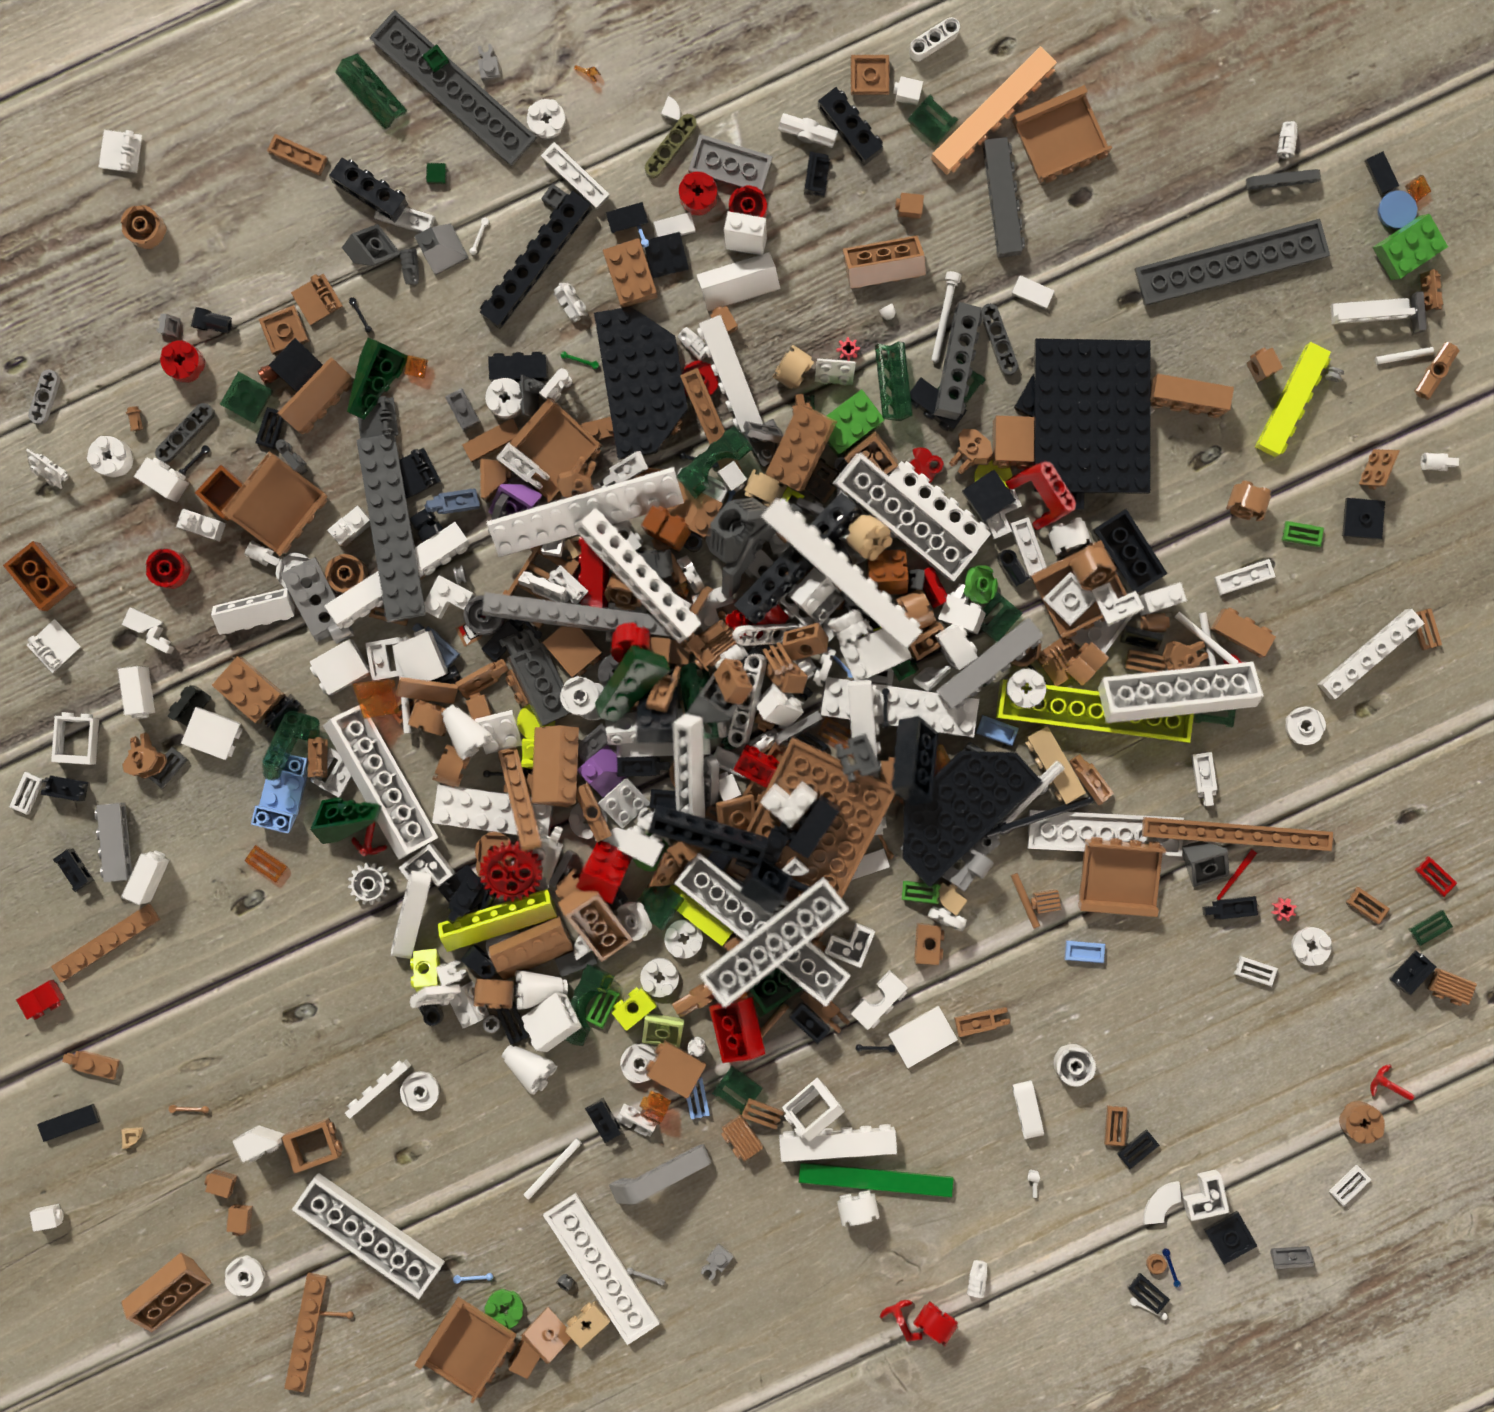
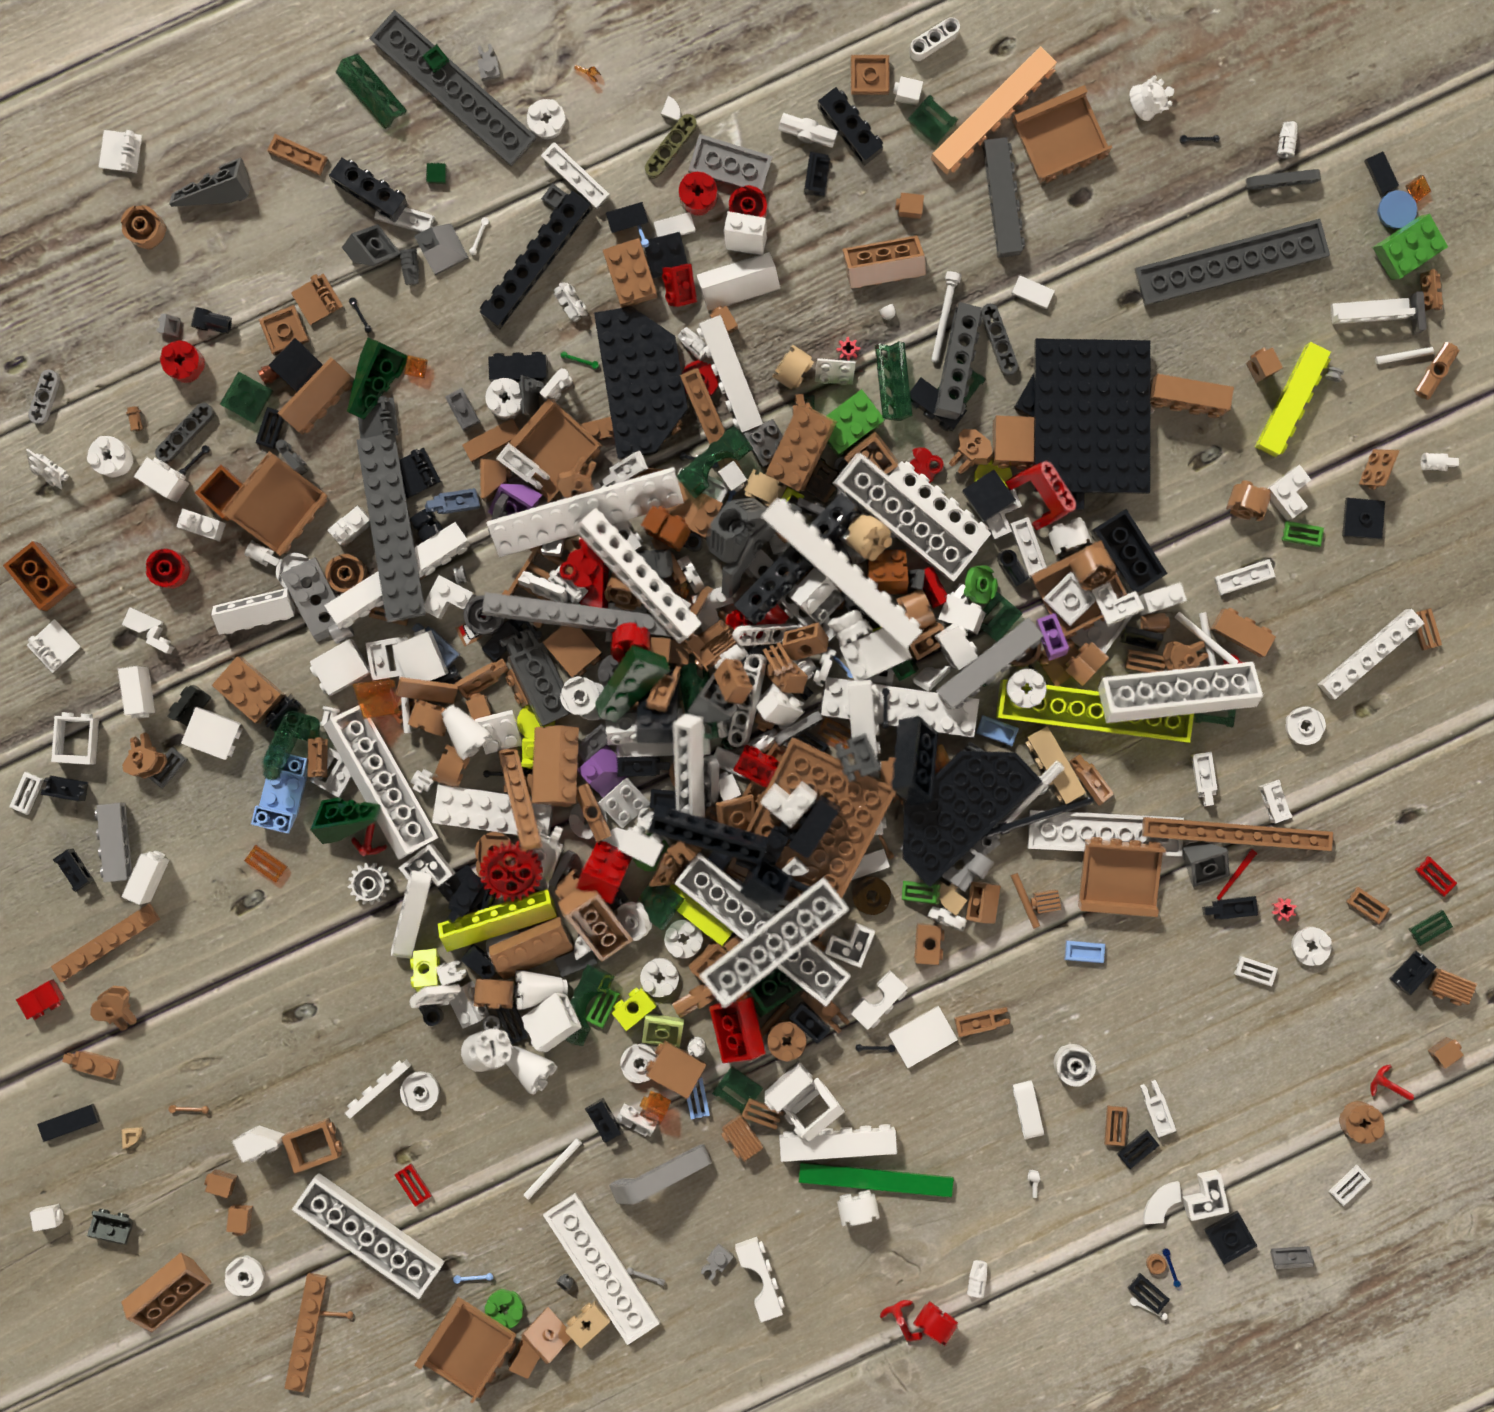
(110, 1227): none -> pearl dark grey bracket
(113, 1007): none -> medium nougat hinge
(222, 187): none -> dark grey wedge
(327, 710): none -> white bush
(406, 1188): none -> red tile
(422, 781): none -> white gear
(486, 1050): none -> white cylinder
(581, 567): none -> red plate
(679, 285): none -> red bracket
(706, 958): none -> medium nougat hinge
(751, 1256): none -> white arch
(763, 432): flat silver plate -> none
(786, 1051): none -> medium nougat brick
(787, 1087): none -> white brick
(881, 900): none -> dark brown plate
(983, 902): none -> medium nougat brick
(1053, 639): none -> medium lavender brick
(1150, 98): none -> white hair
(1158, 1111): none -> white hinge
(1184, 138): none -> black hinge
(1275, 801): none -> white hinge
(1284, 493): none -> white brick
(1446, 1052): none -> medium nougat brick

